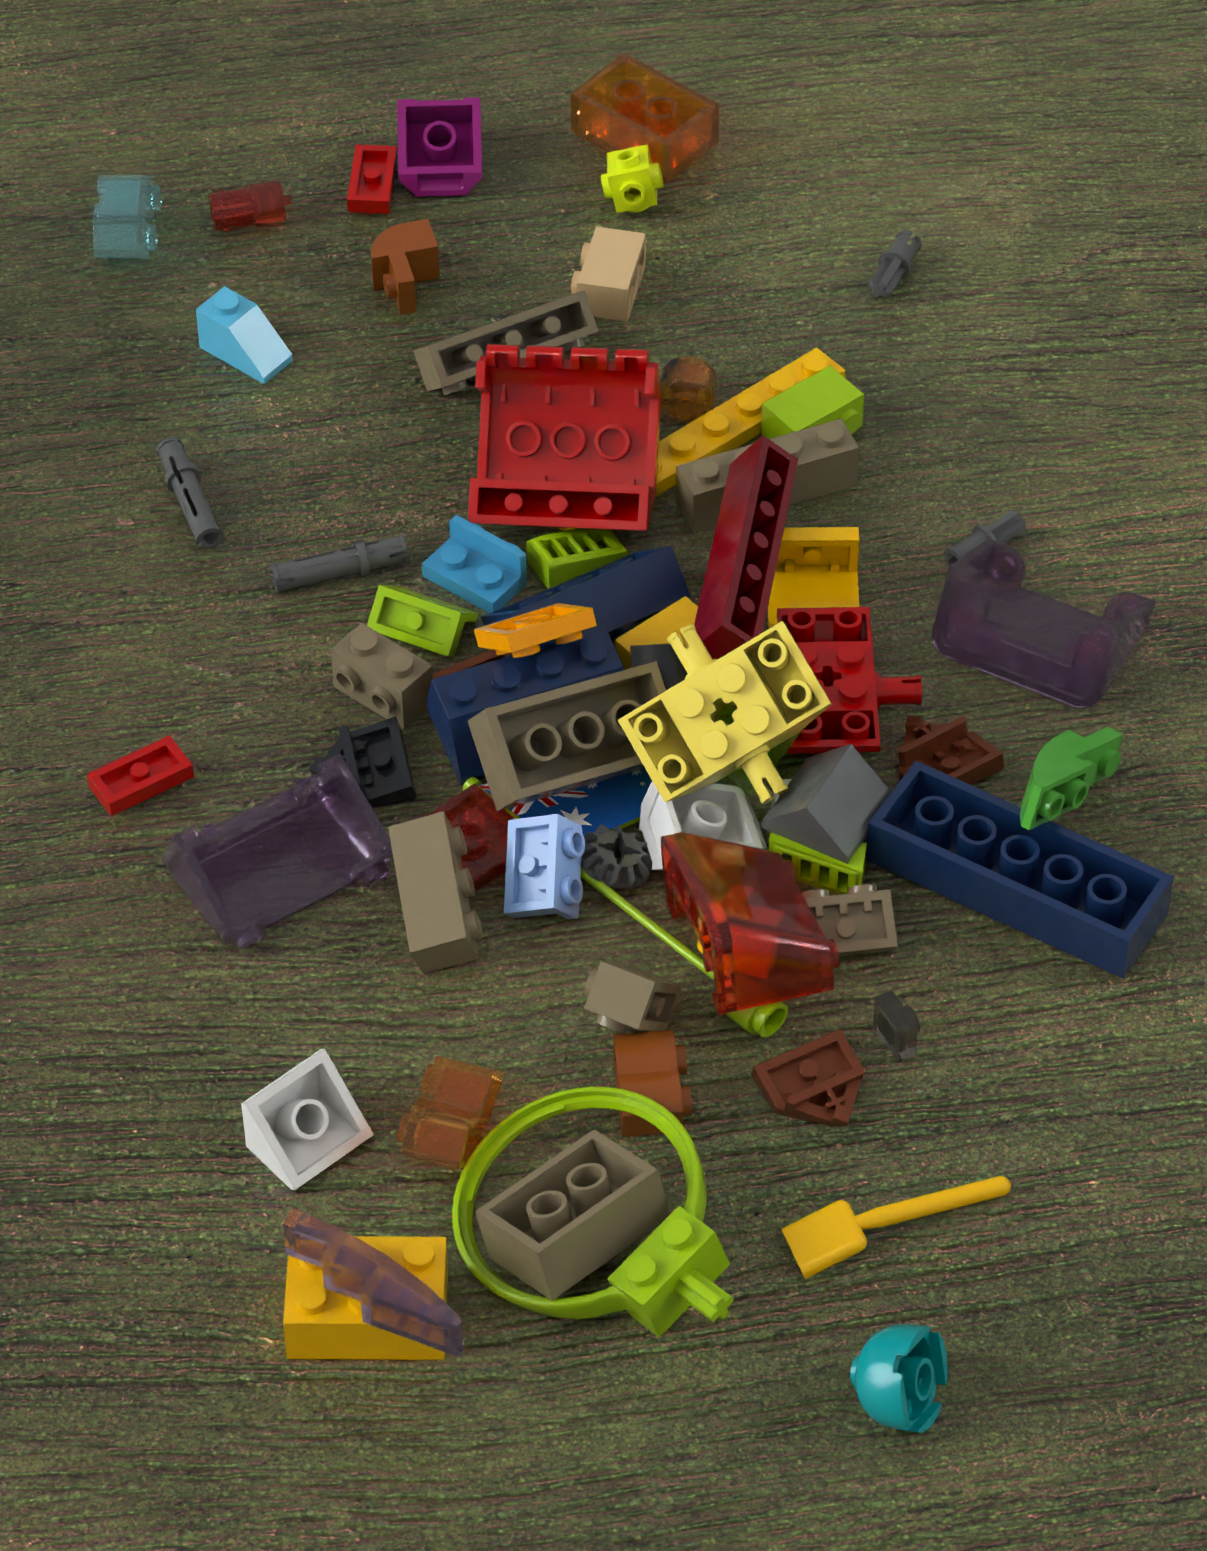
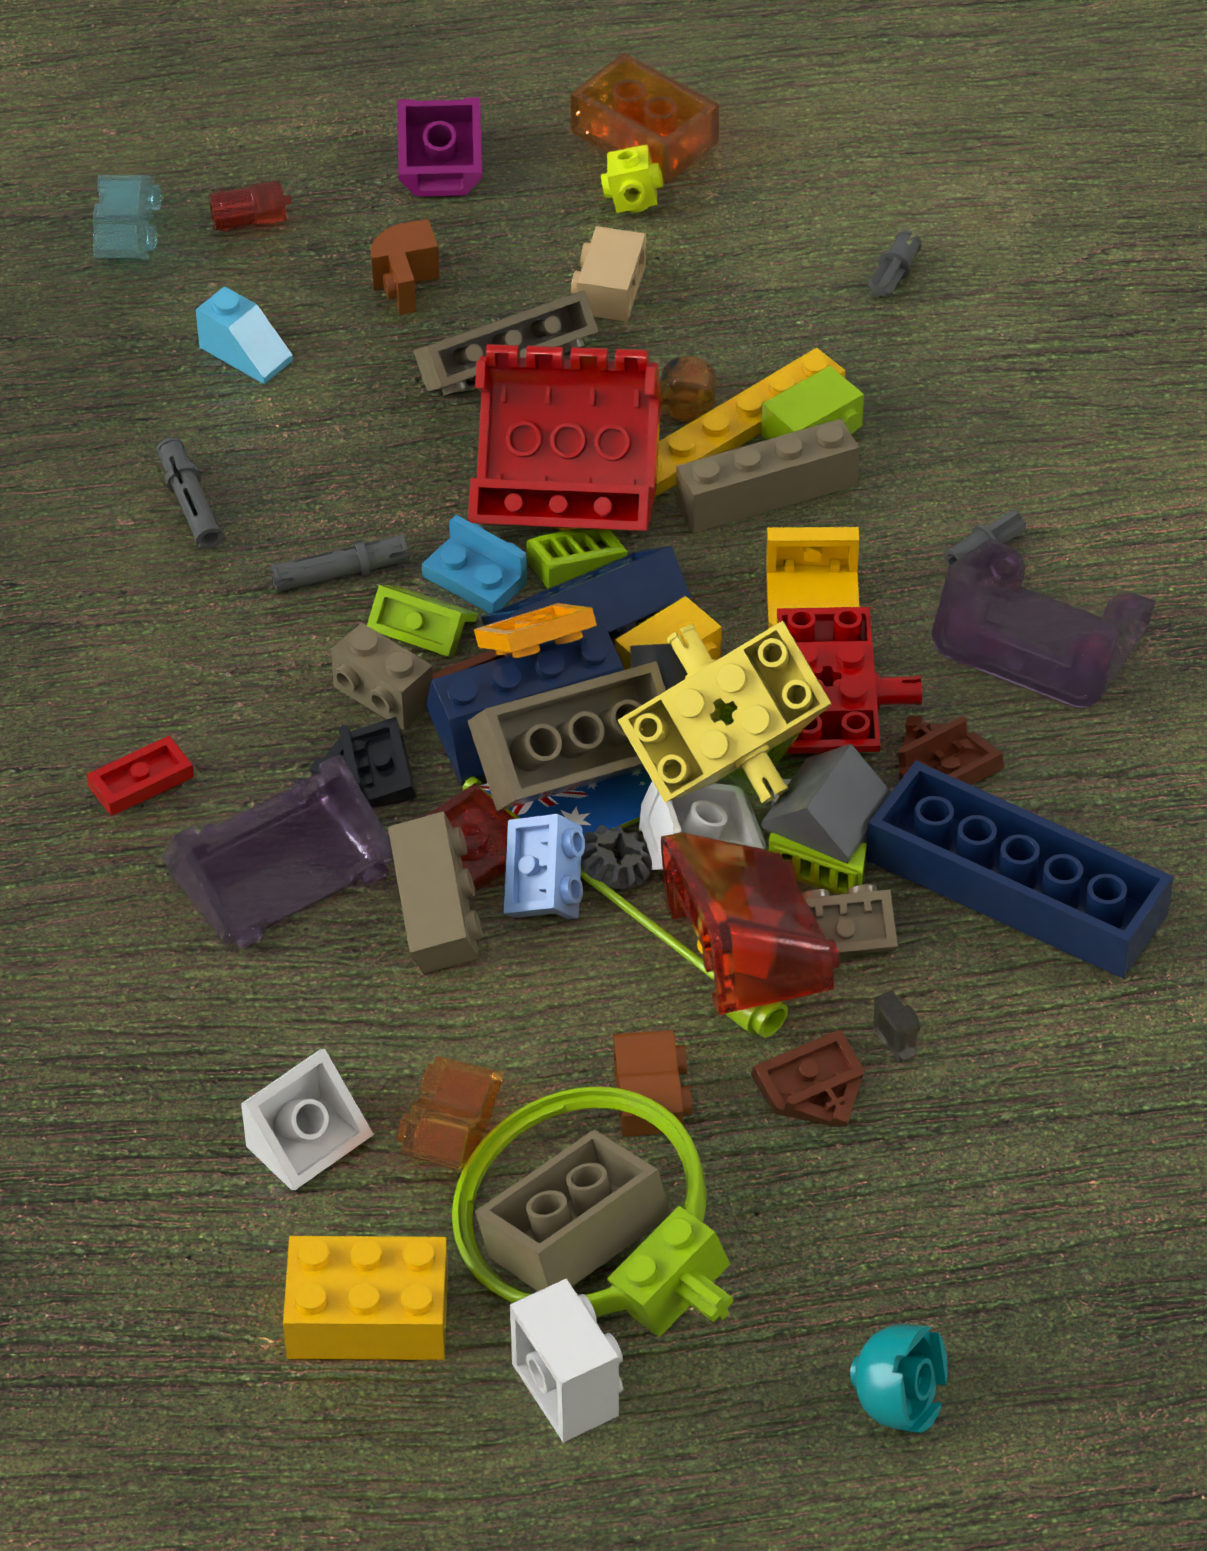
(372, 179): red plate -> none
(387, 1291): slope -> none
(566, 1359): none -> white brick
(630, 998): dark tan brick -> none
(745, 547): dark red brick -> none
(838, 1234): yellow piece -> none
(1066, 771): bright green slope -> none

